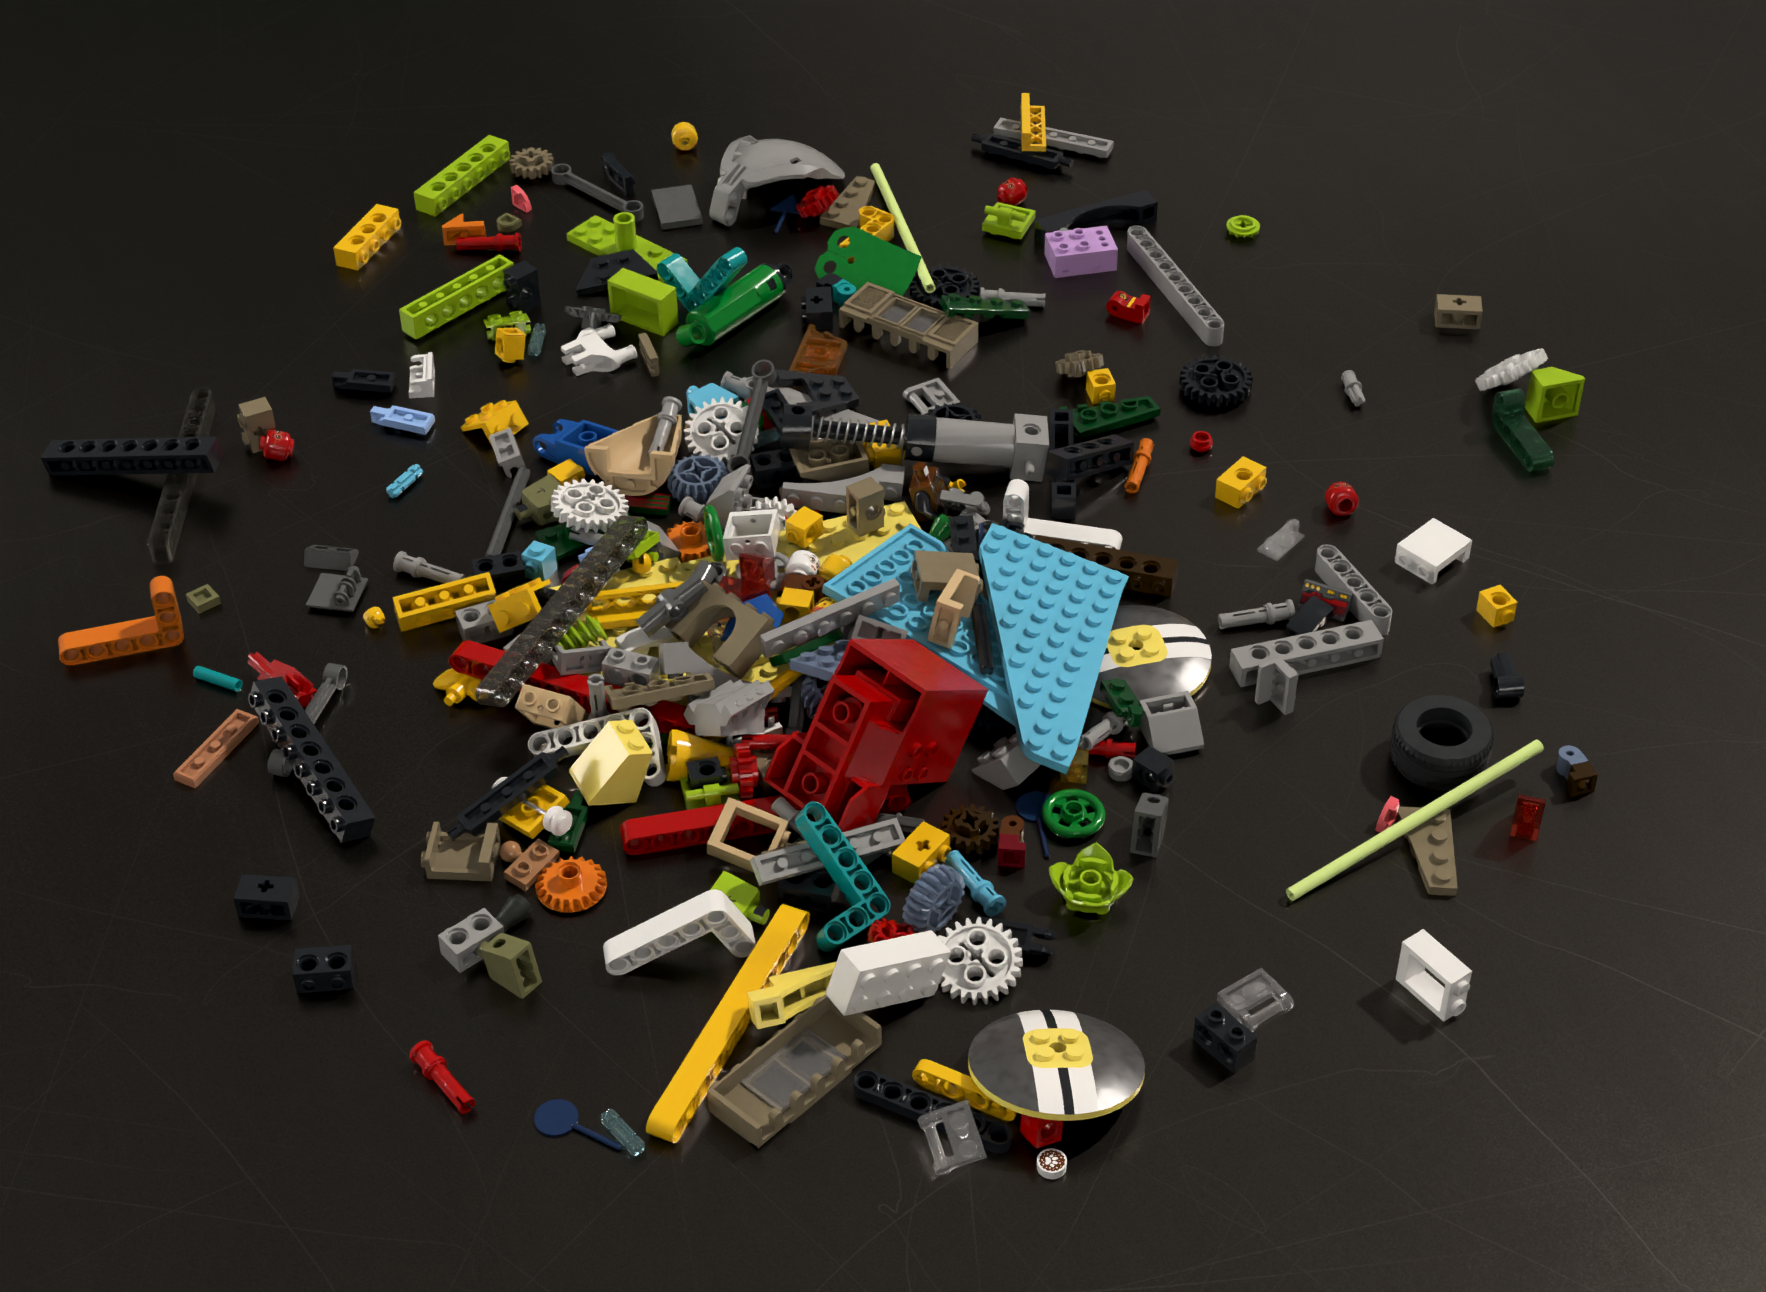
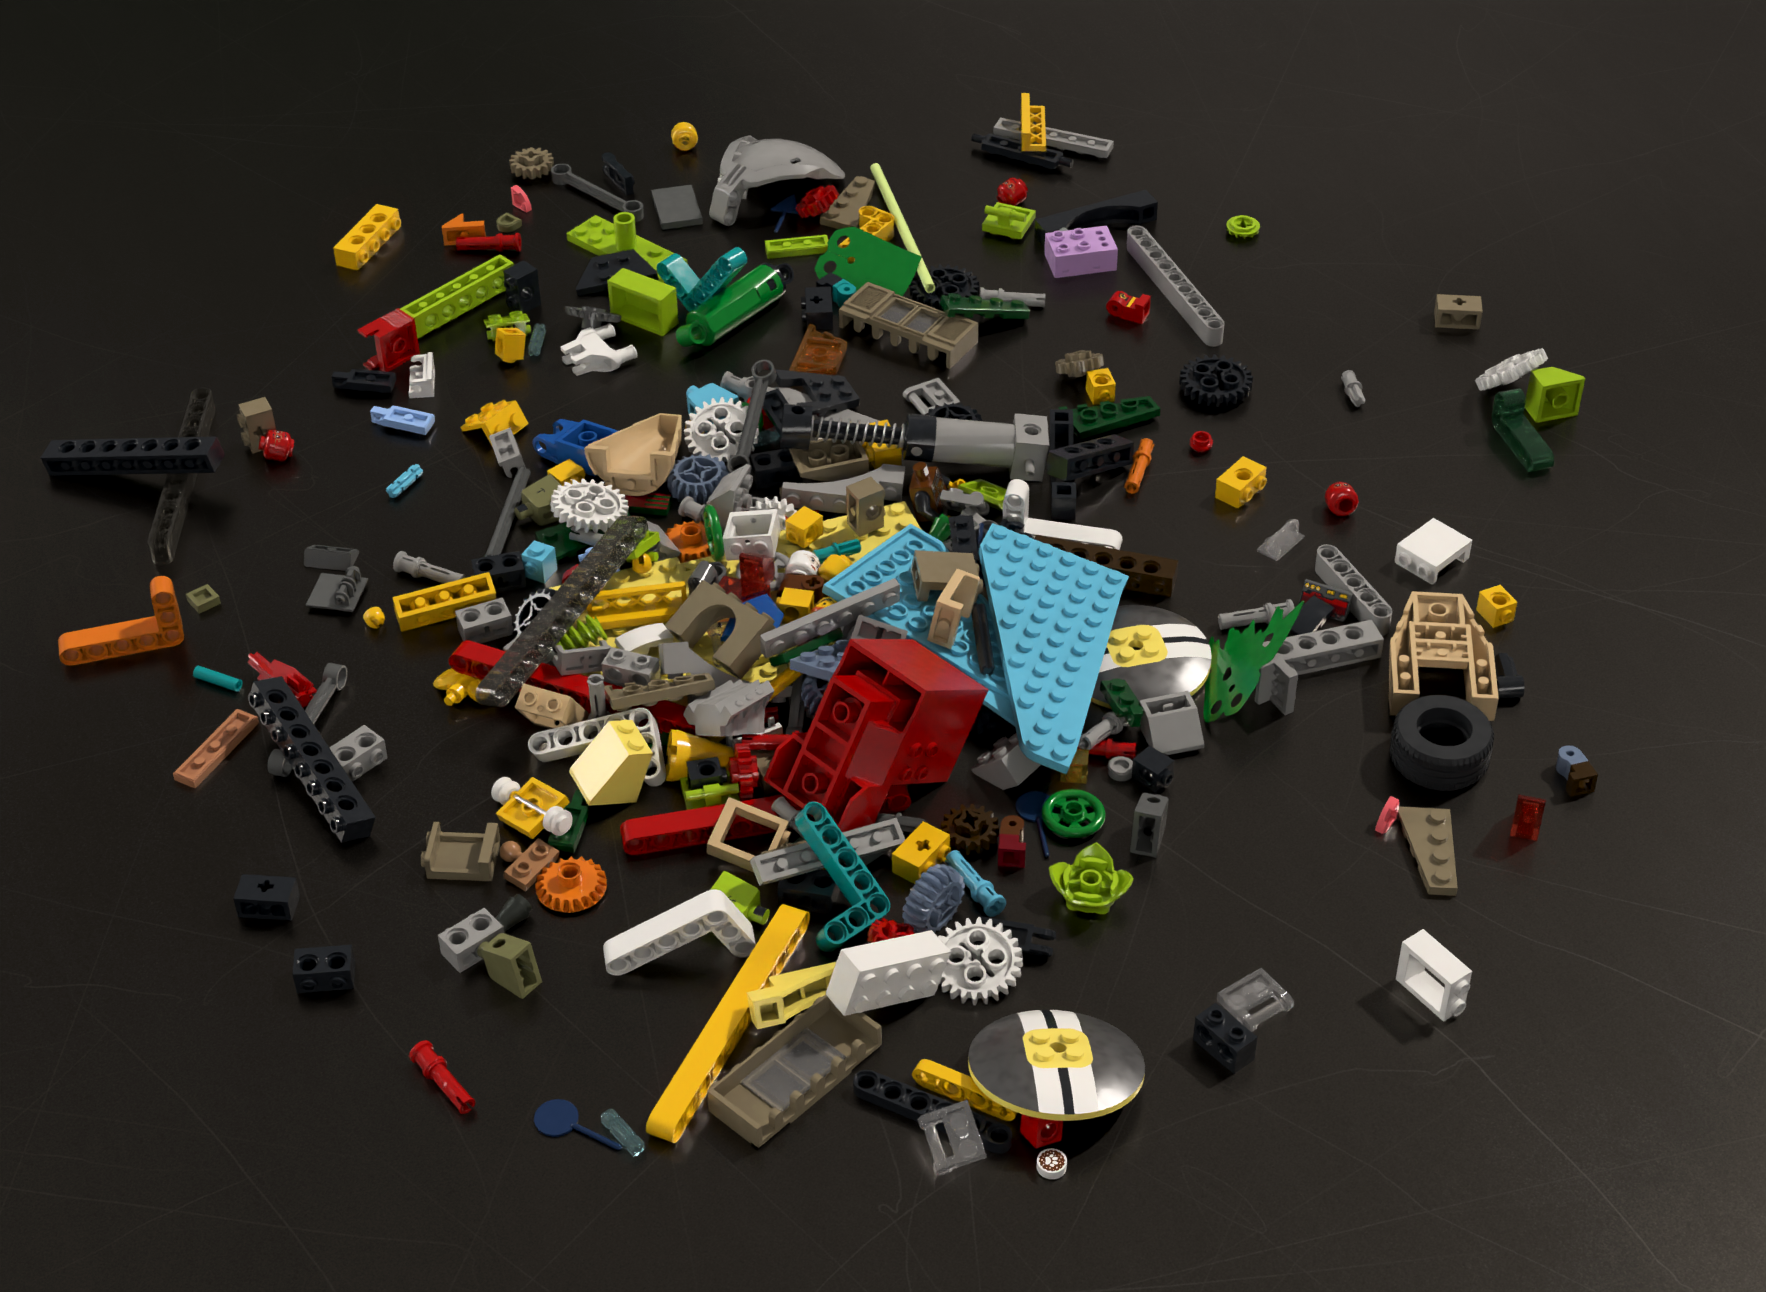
(360, 752): none -> light grey brick
(394, 340): none -> red piece
(461, 175): lime brick -> none
(508, 793): black plate -> none
(517, 605): yellow bracket -> none
(649, 355): dark tan tile -> none
(666, 420): light grey pin -> none
(672, 605): dark grey piece -> none
(796, 246): none -> lime tile
(846, 548): none -> teal axle
(992, 493): none -> lime slope
(1245, 657): none -> green piece
(1413, 820): yellowish green piece -> none
(1441, 633): none -> tan wedge

